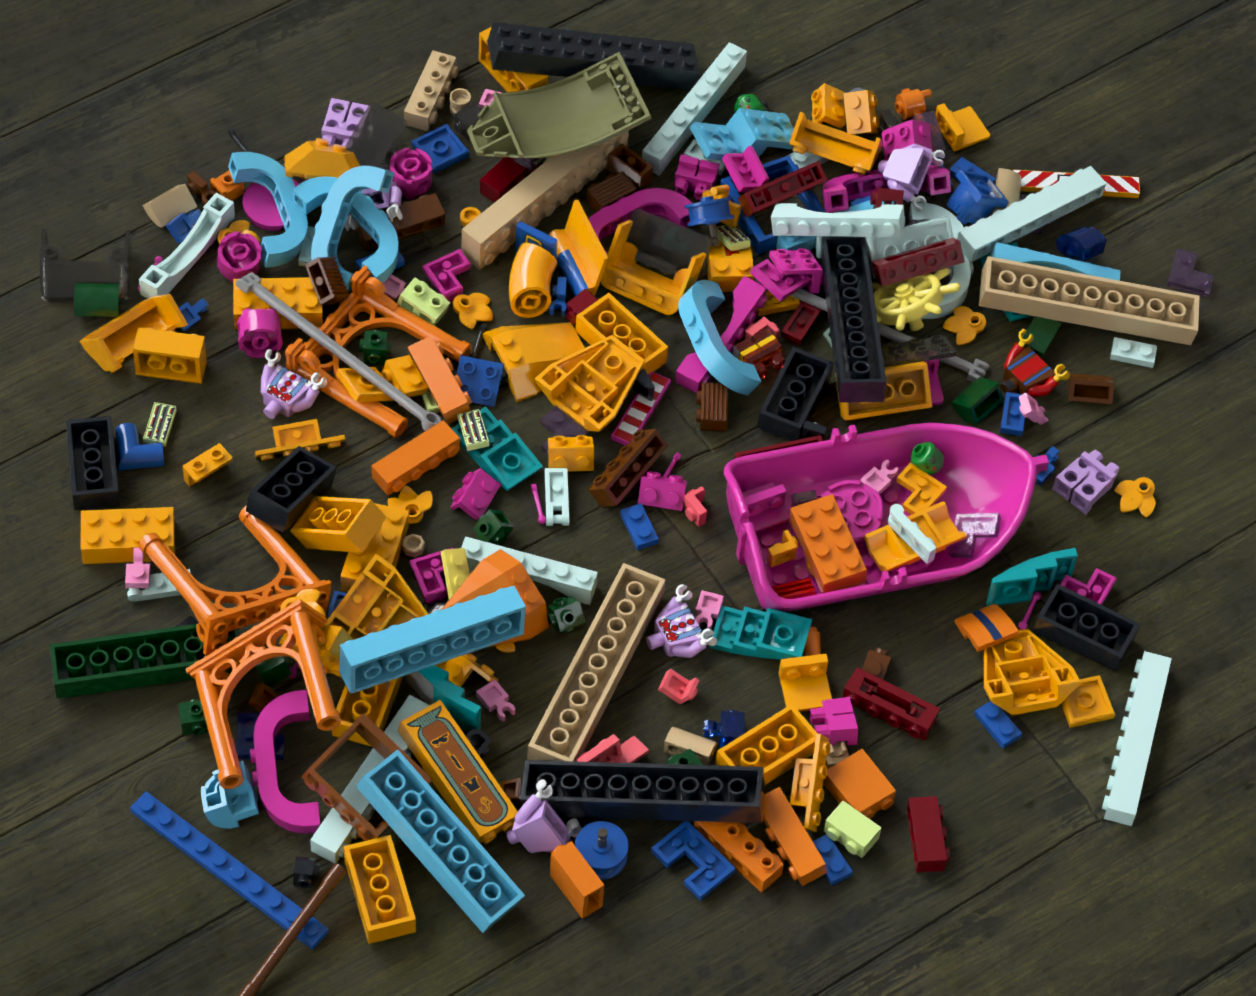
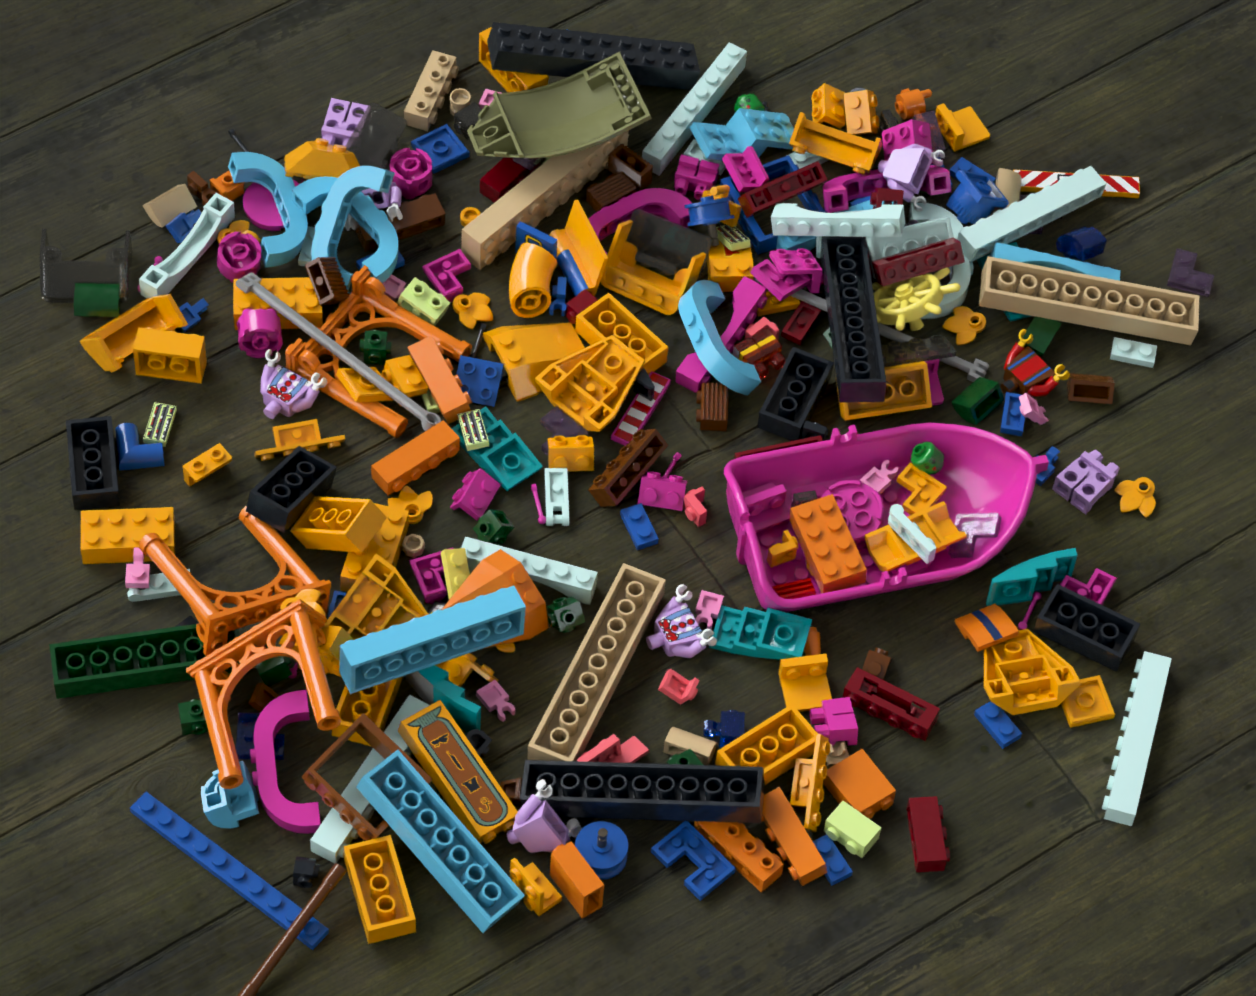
(538, 891): none -> light orange bracket

